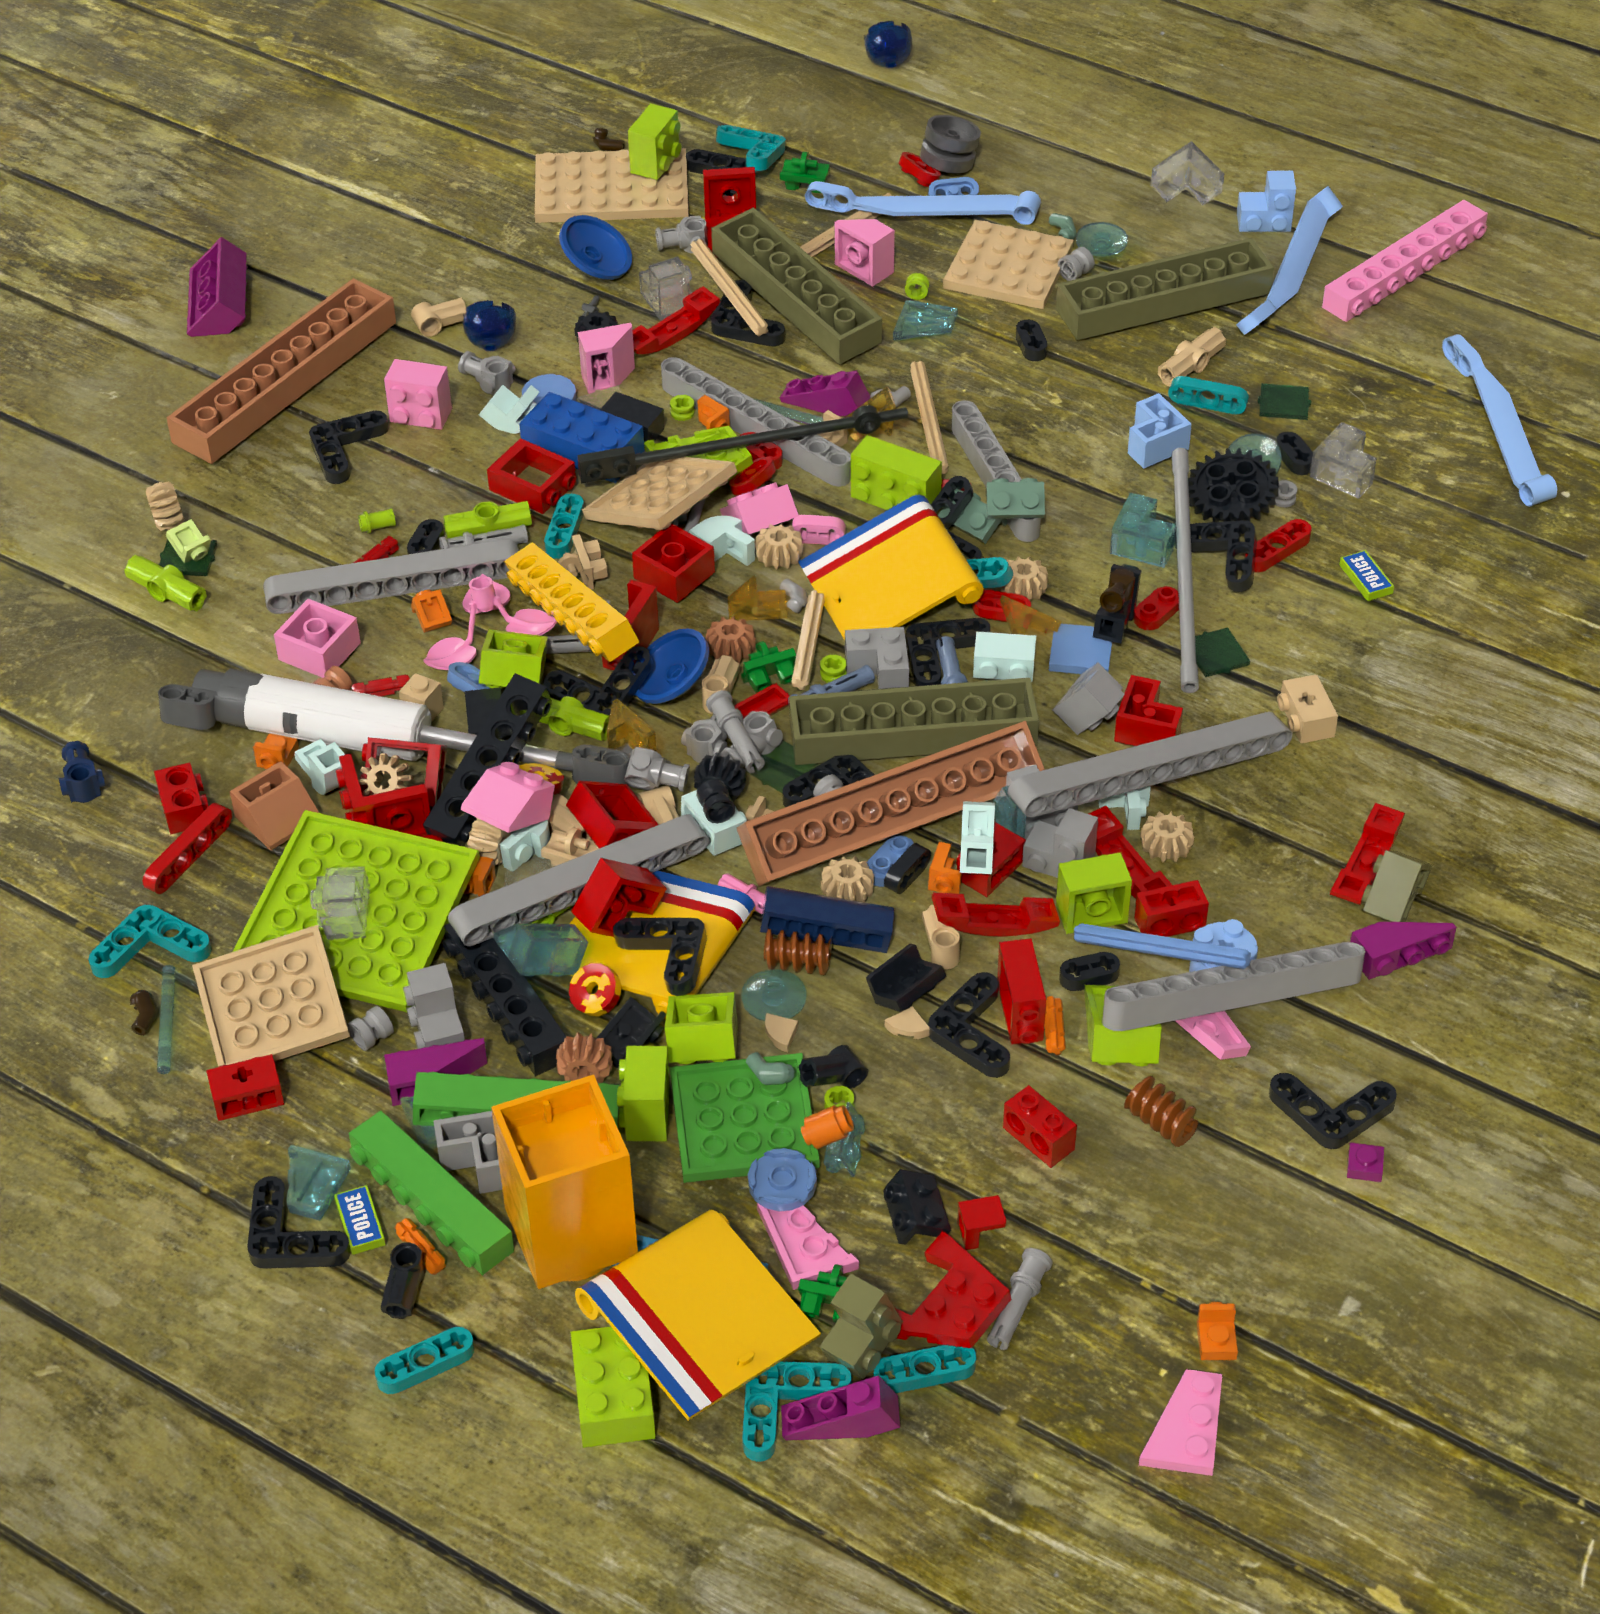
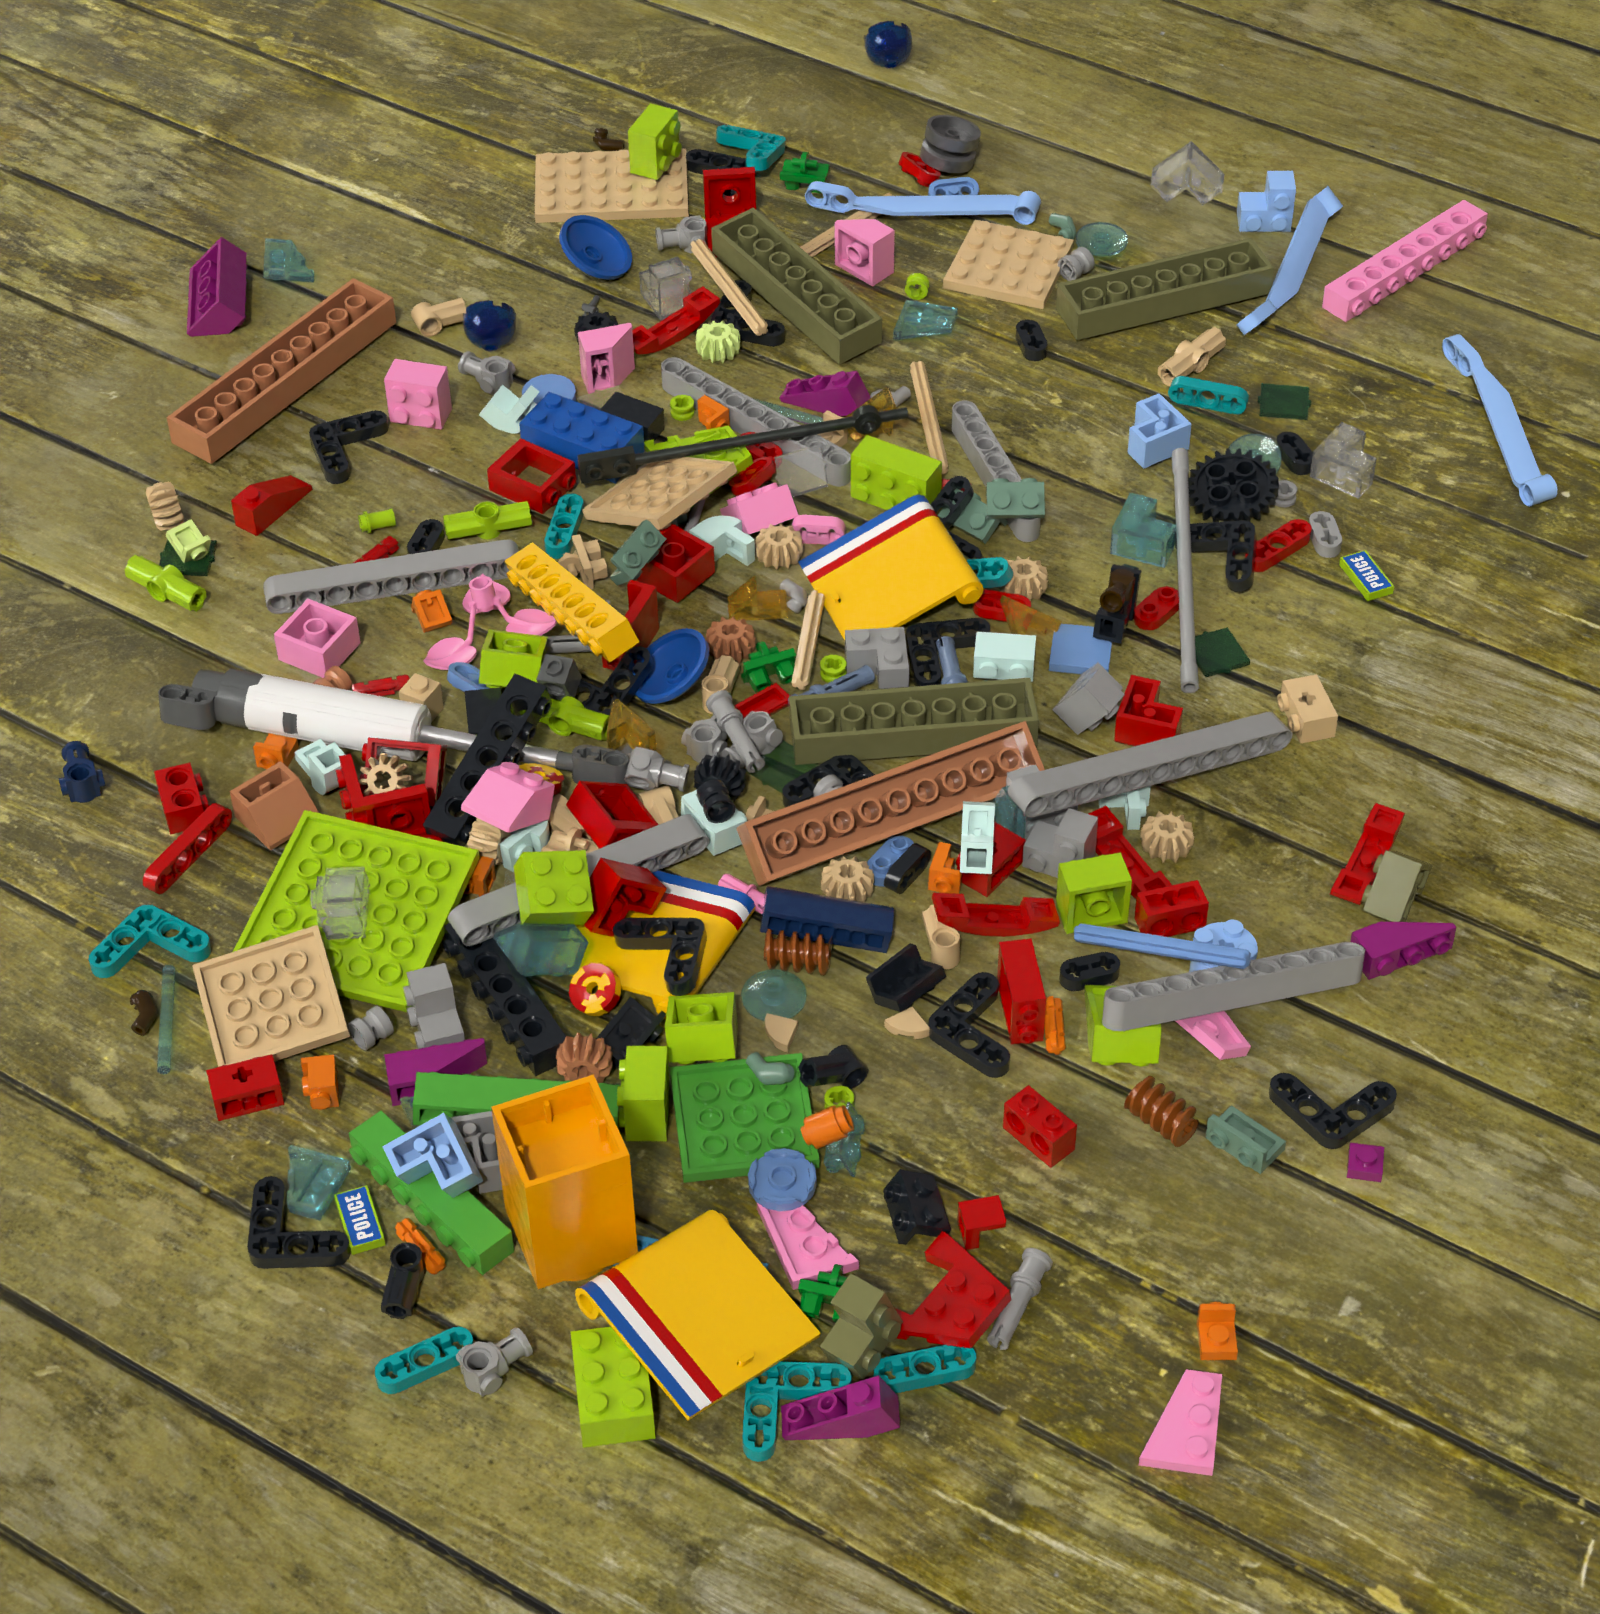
(267, 501): none -> red slope
(285, 262): none -> clear light blue wing
(320, 1081): none -> orange brick
(434, 1148): none -> light blue brick
(493, 1359): none -> light grey connector
(516, 534): light grey pin -> none
(553, 887): none -> lime brick
(559, 676): none -> dark grey brick
(636, 552): none -> sand green bracket
(717, 341): none -> yellowish green gear
(802, 470): none -> clear piece
(1244, 1139): none -> sand green bracket
(1329, 532): none -> light grey beam

